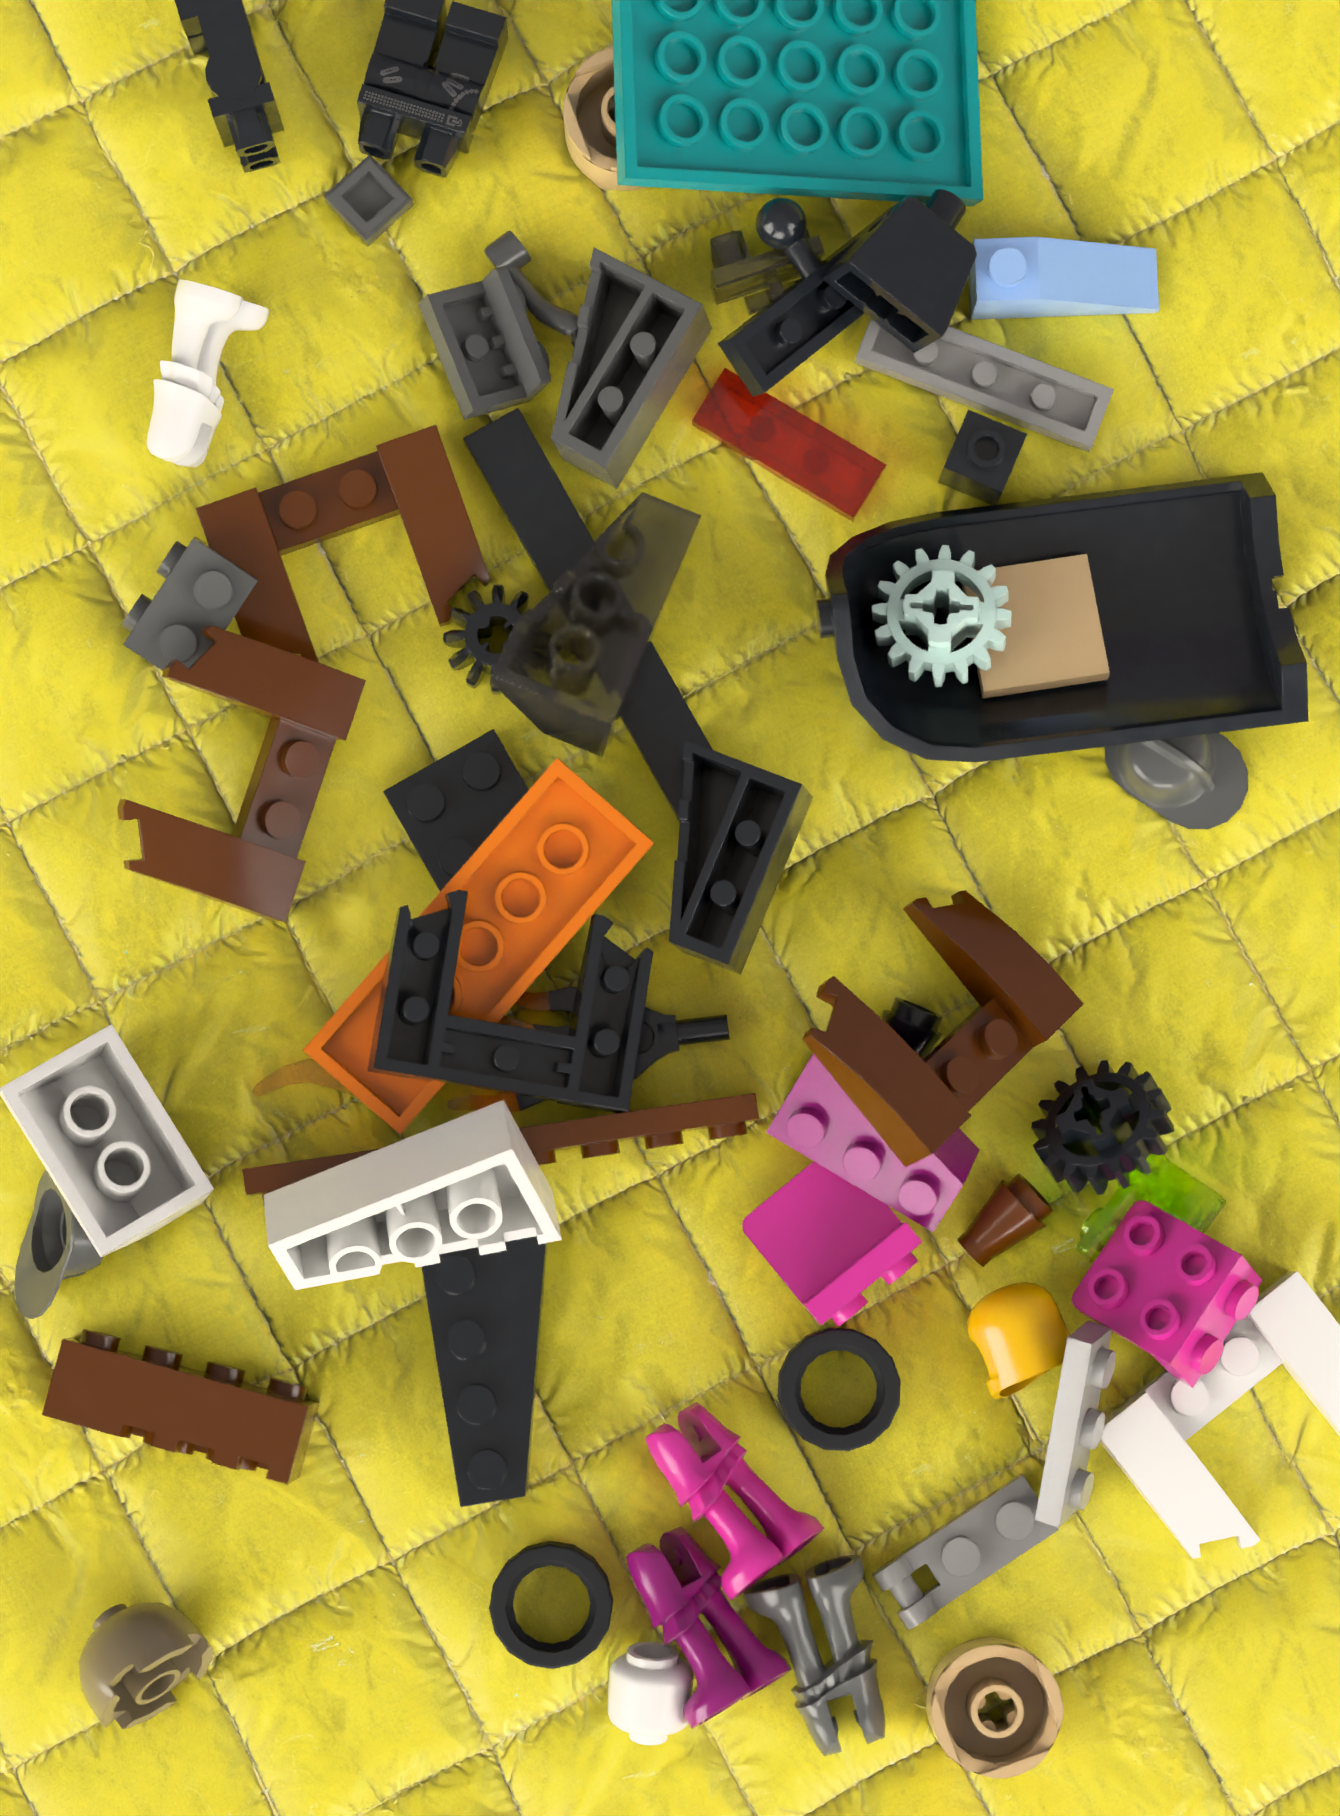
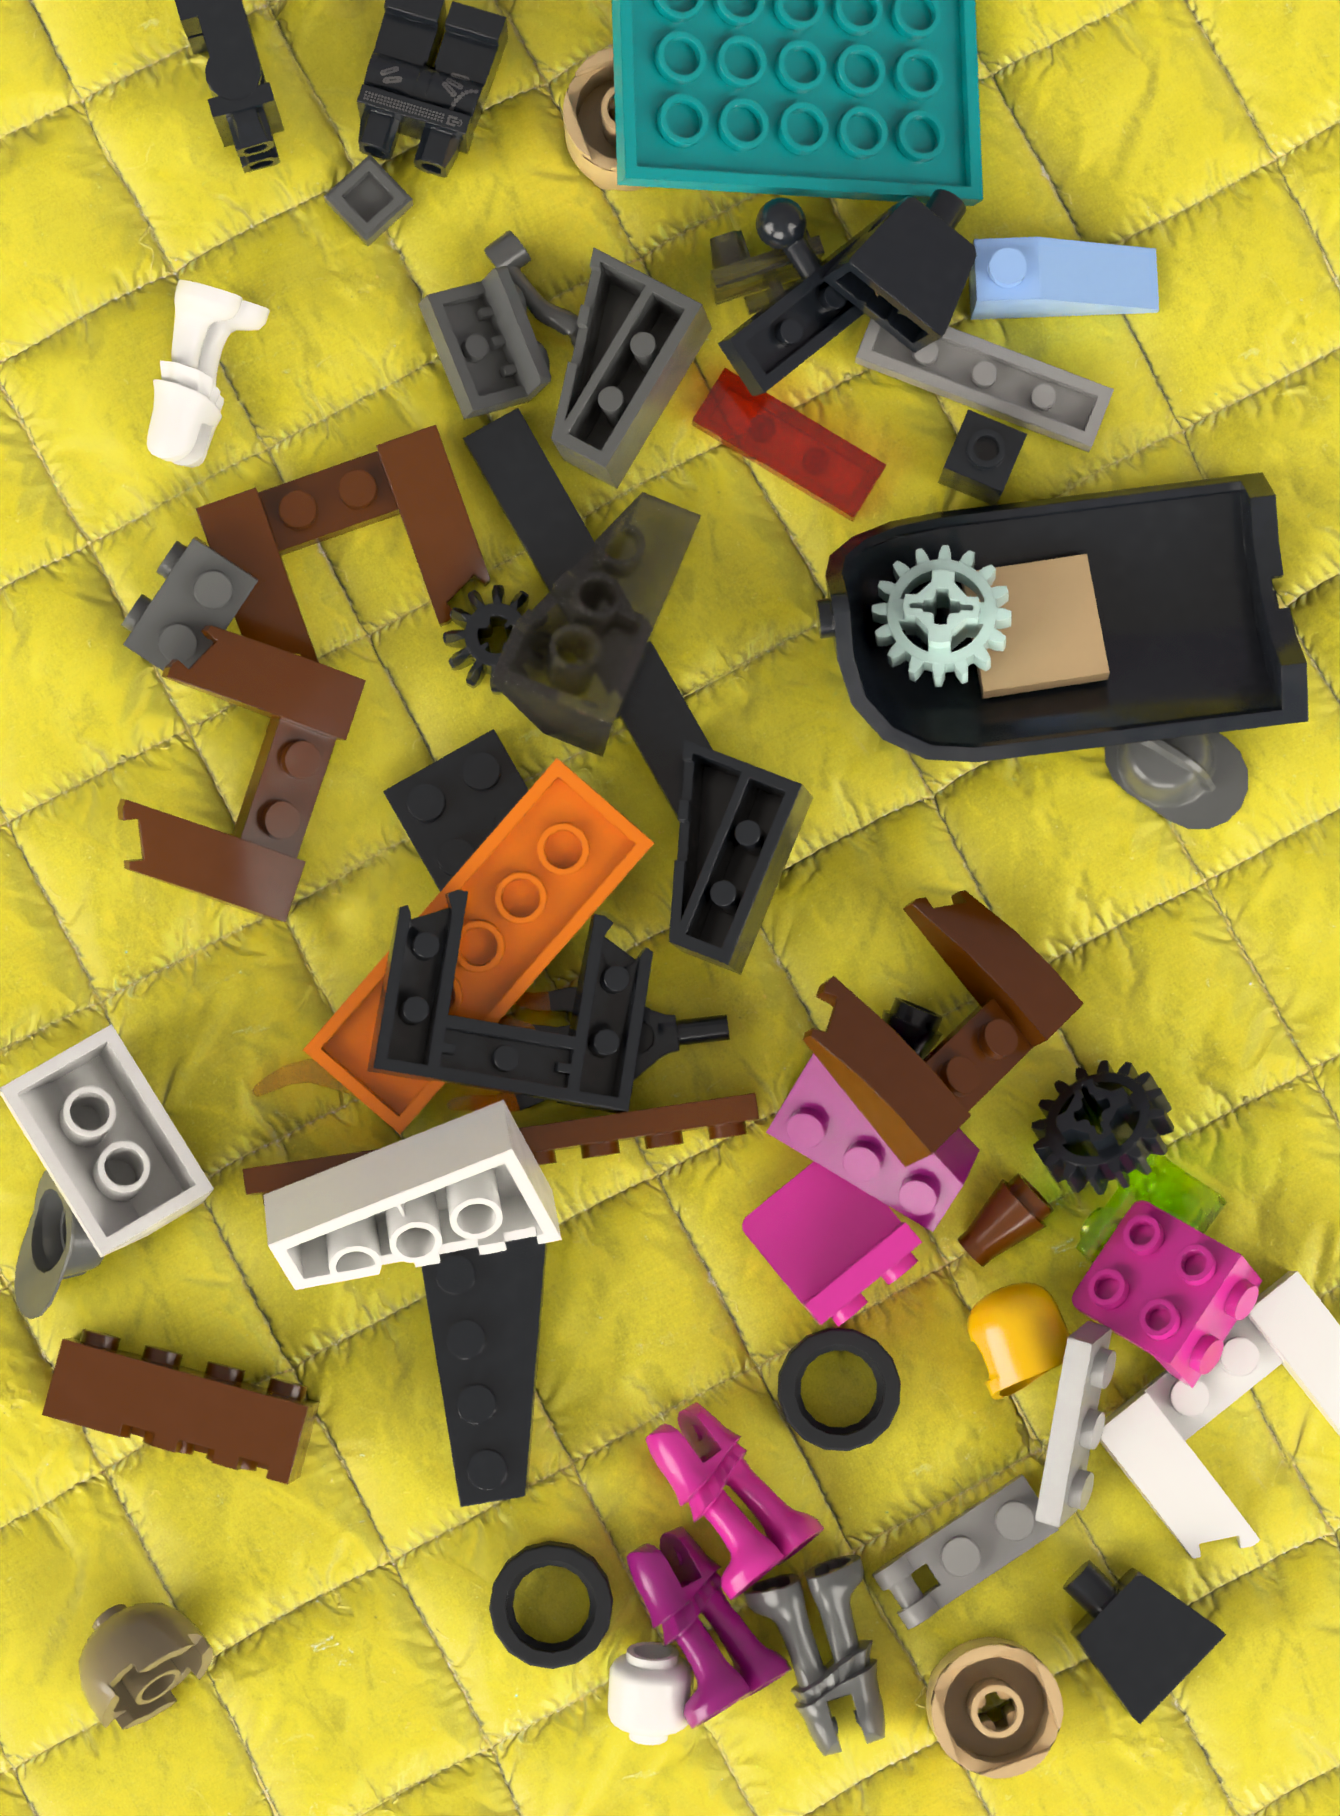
(1138, 1636): none -> black torso

